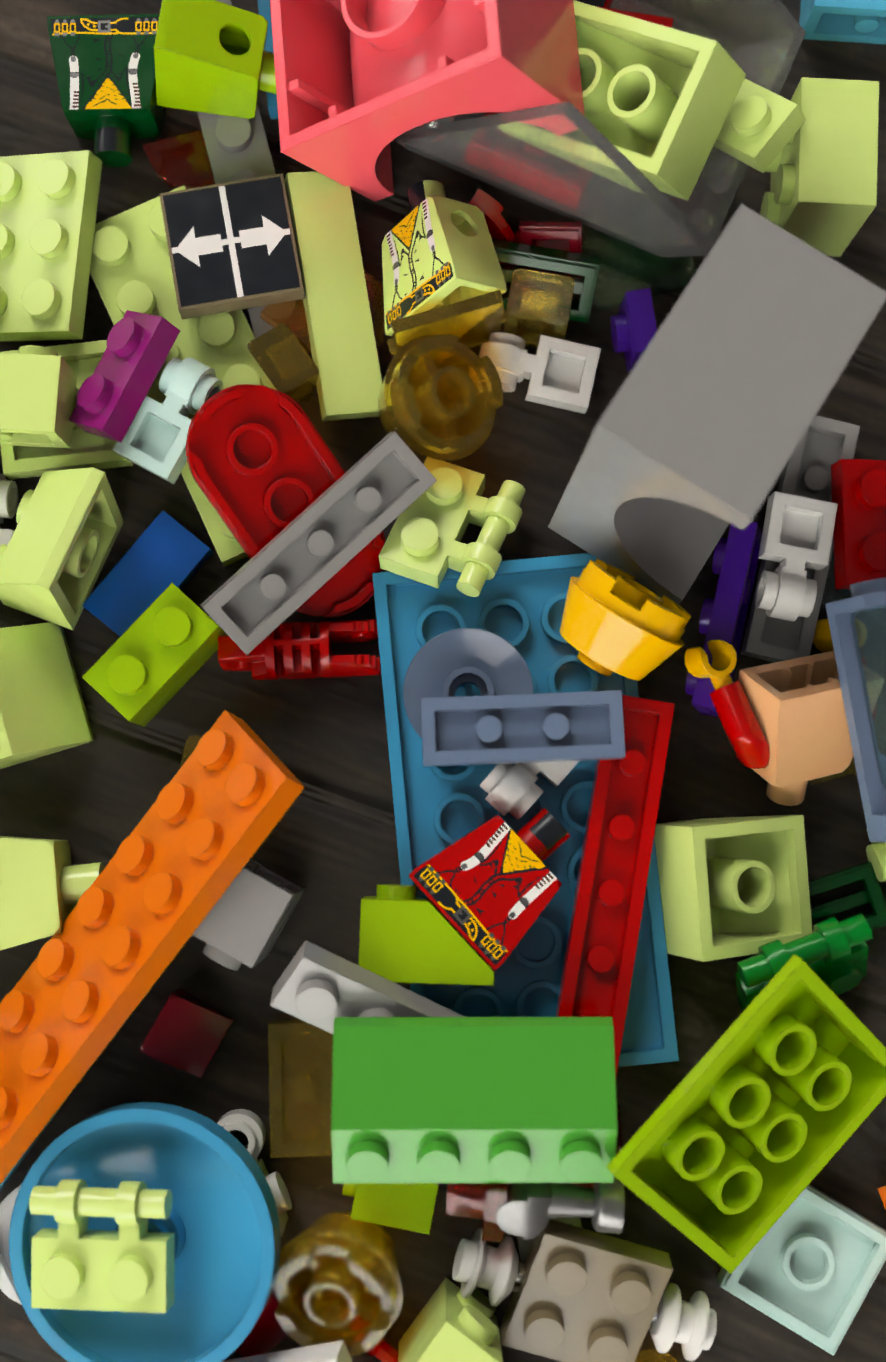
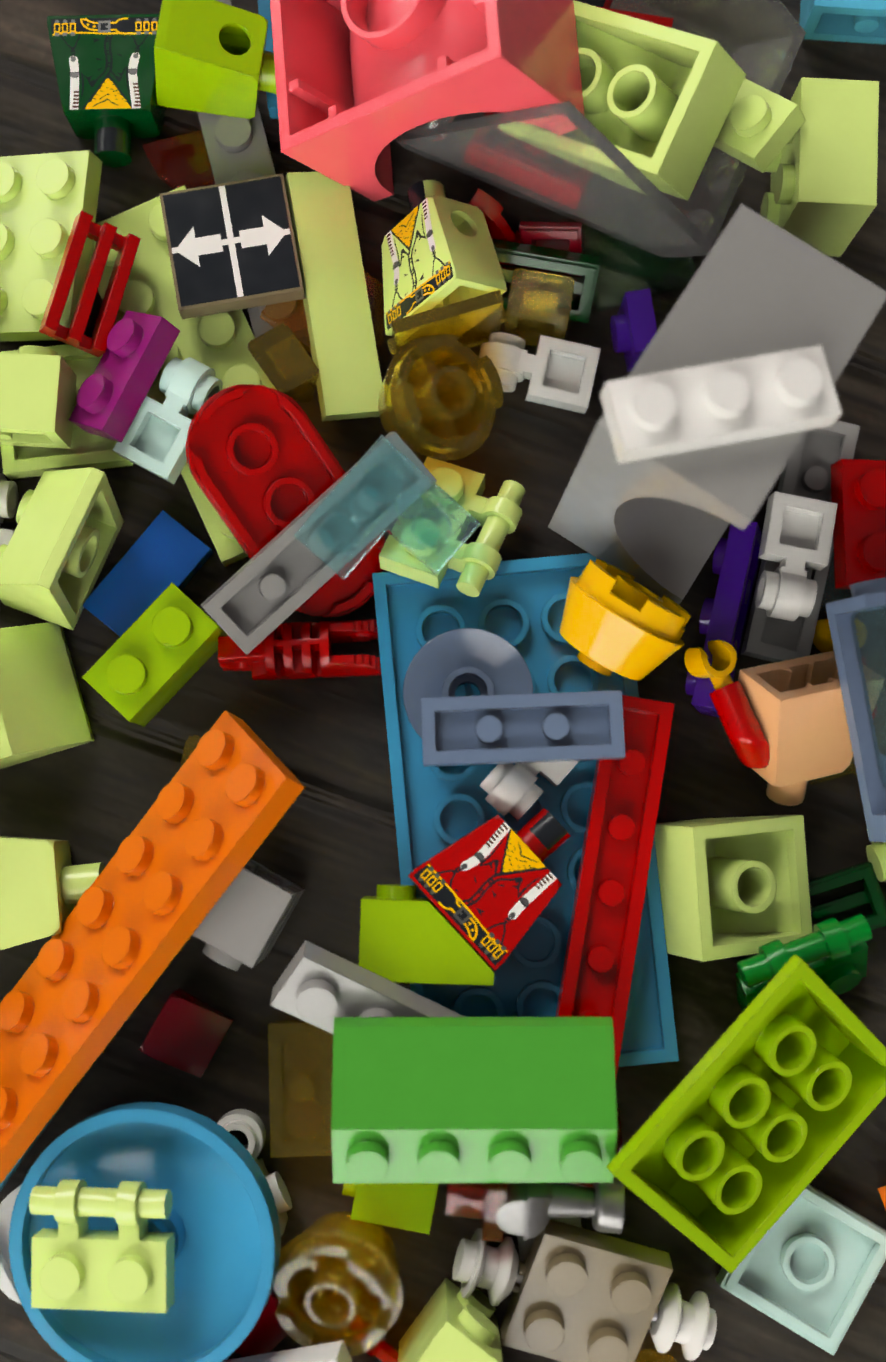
(106, 239): none -> red tile
(381, 496): none -> clear light blue plate
(719, 403): none -> white plate

